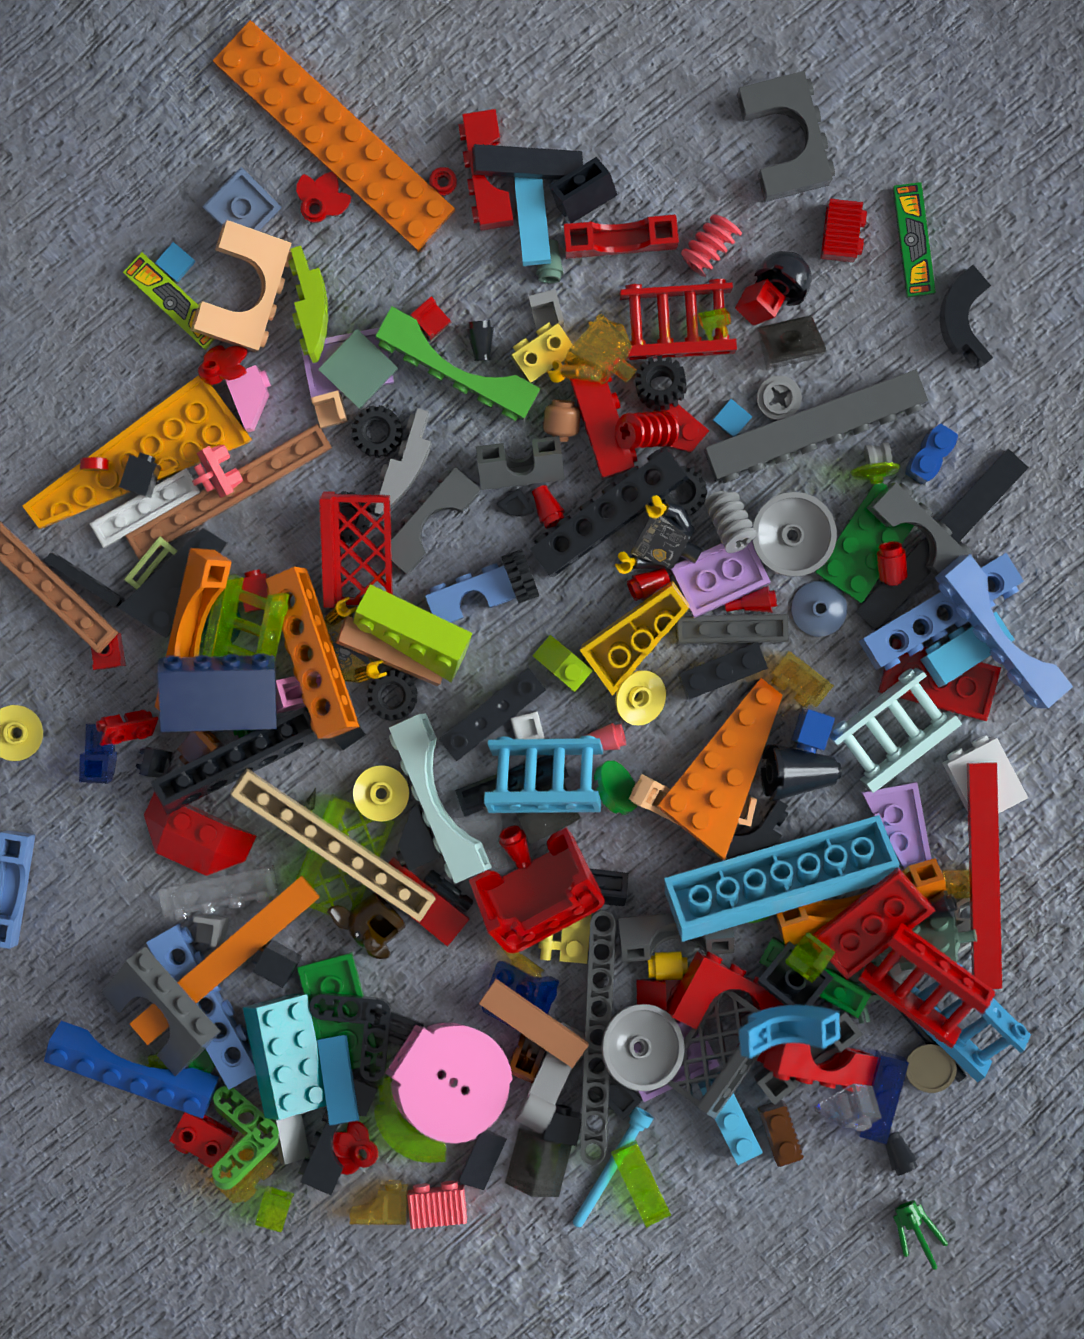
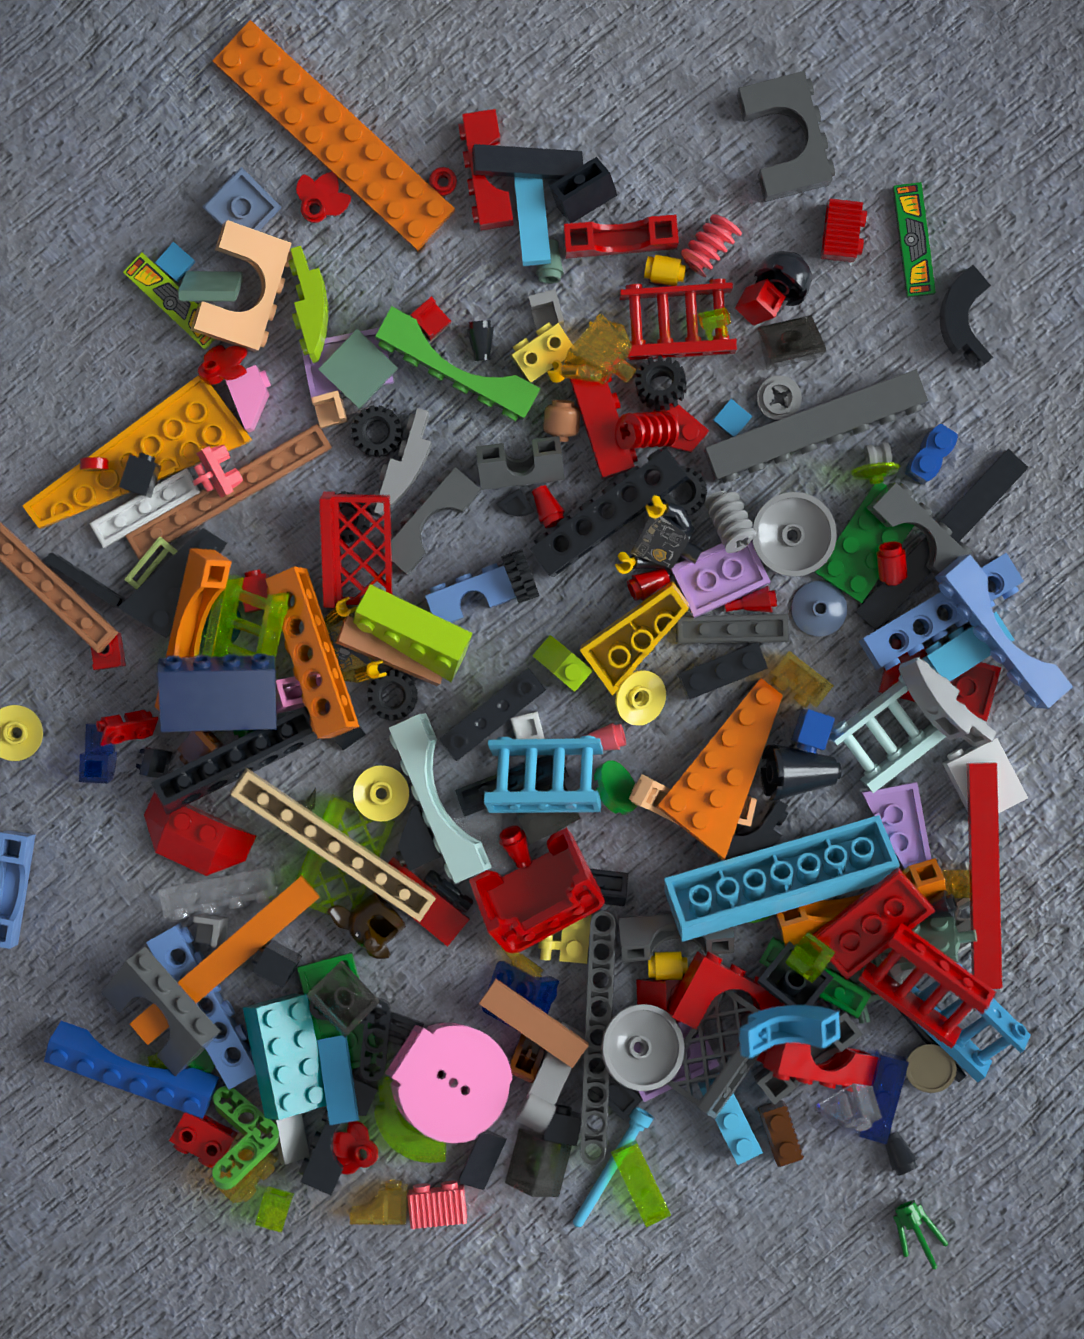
(210, 286): none -> sand green tile
(342, 998): none -> clear smoke slope
(664, 270): none -> yellow brick
(938, 702): none -> light grey slope

